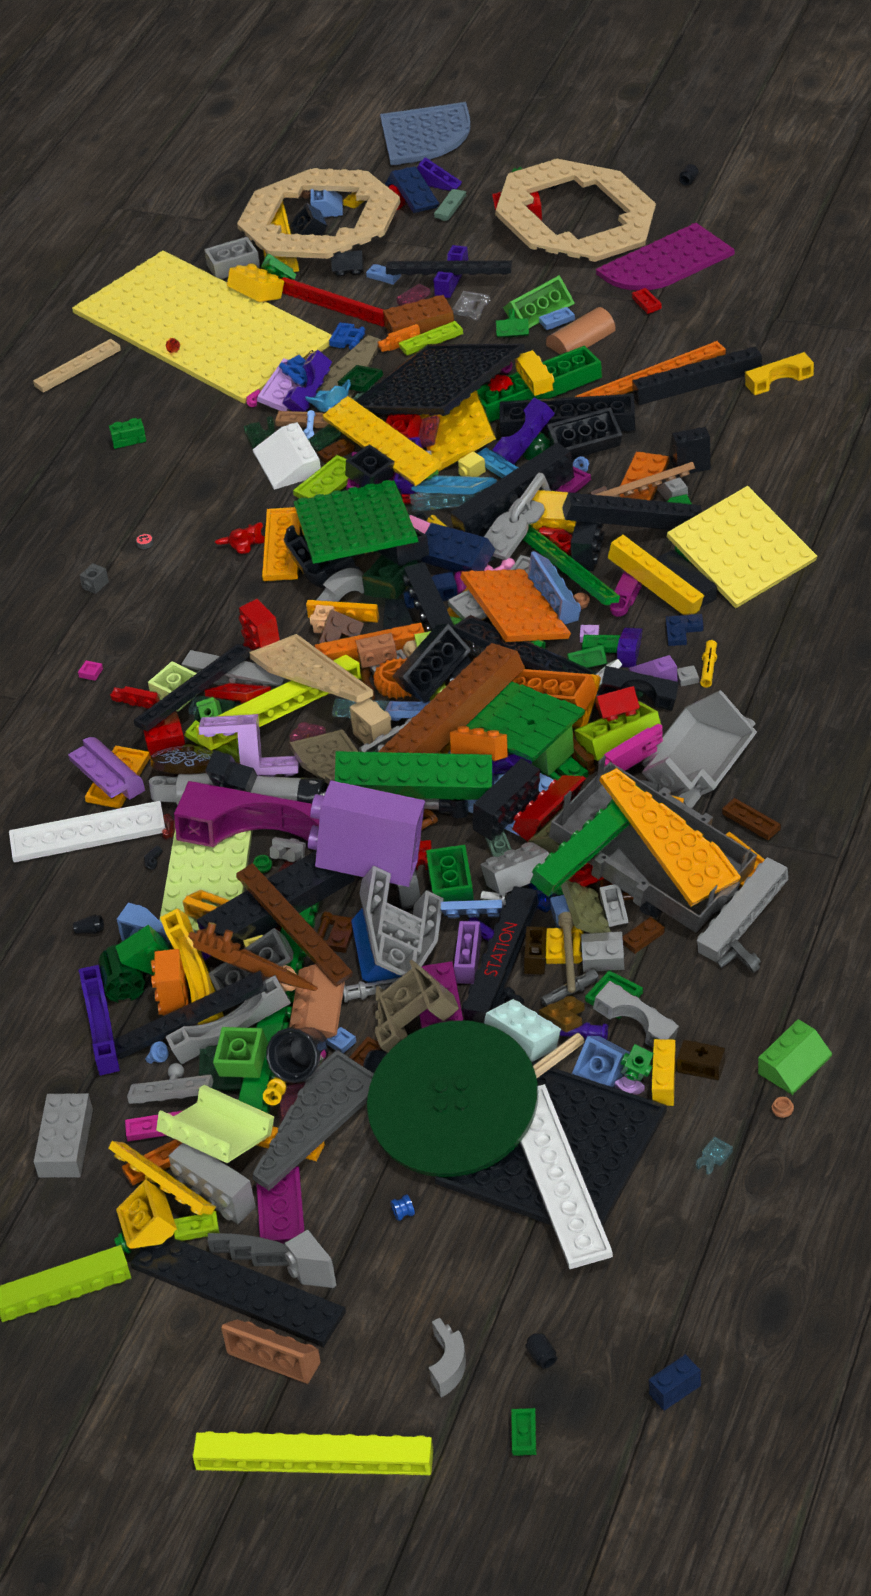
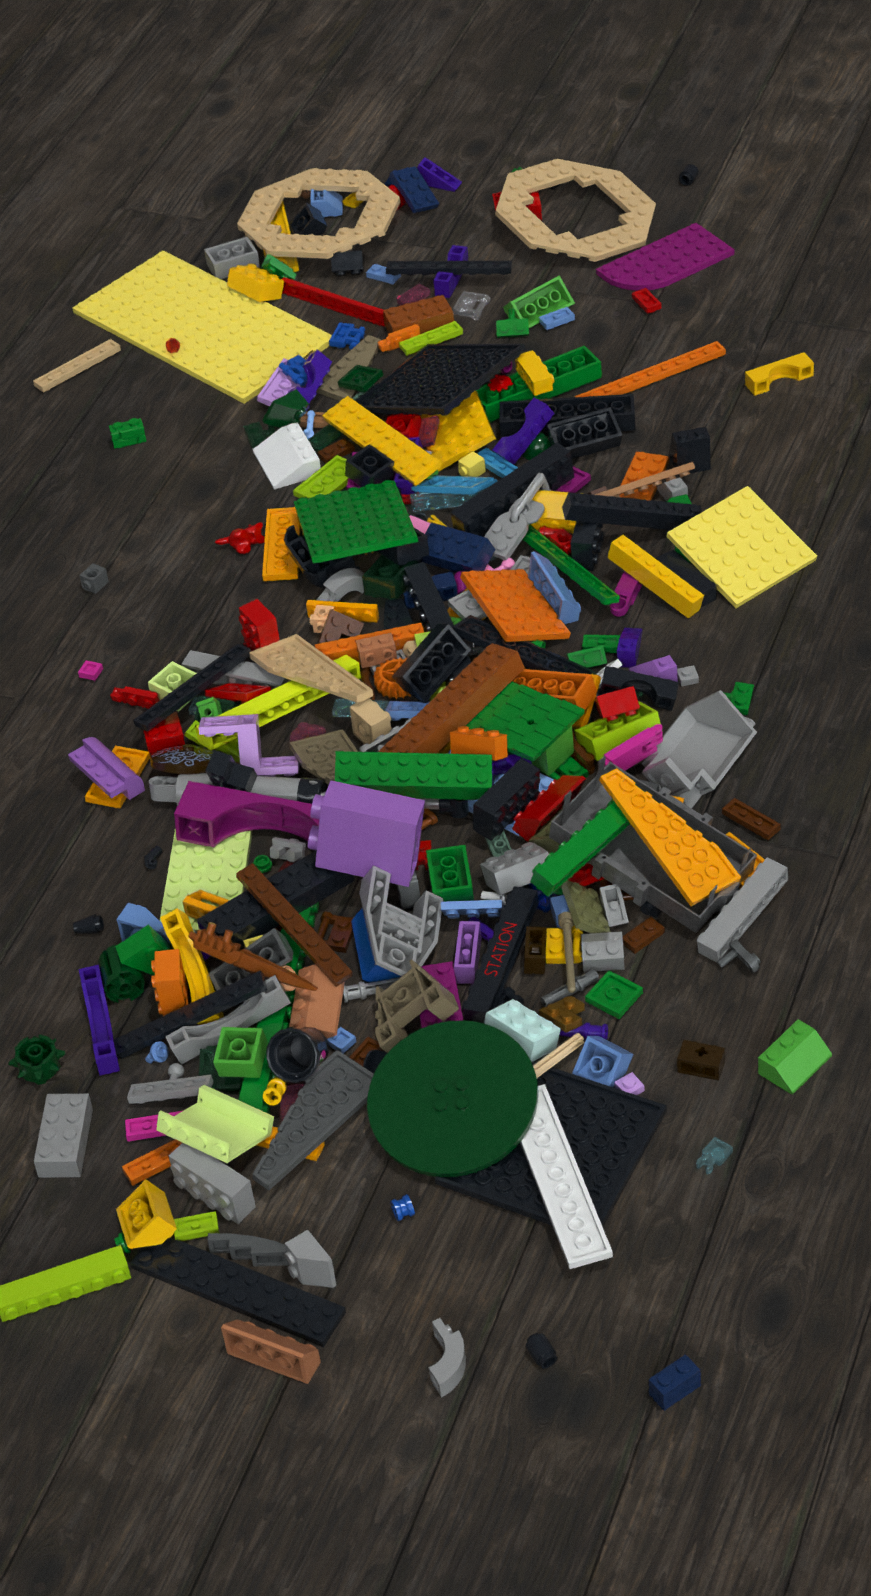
(37, 1059): none -> dark green brick
(86, 831): white plate -> none
(144, 541): tile -> none
(166, 1181): yellow plate -> none
(170, 823): clear red arm -> none
(251, 399): dark pink arm -> none
(281, 1209): magenta plate -> none
(286, 410): none -> dark green slope
(313, 1453): neon yellow brick -> none
(327, 399): dark azure brick -> none
(425, 132): sand blue plate -> none
(450, 204): sand green tile -> none
(524, 1431): green plate -> none
(578, 461): medium blue plate -> none
(582, 332): nougat brick -> none
(583, 599): nougat plate -> none
(588, 630): lavender plate -> none
(615, 1002): light grey arch -> none
(636, 1063): green brick -> none
(664, 1071): yellow brick -> none
(680, 625): dark blue plate -> none
(695, 375): black brick -> none
(706, 677): yellow pin -> none
(741, 696): none -> green plate
(782, 1107): nougat plate -> none

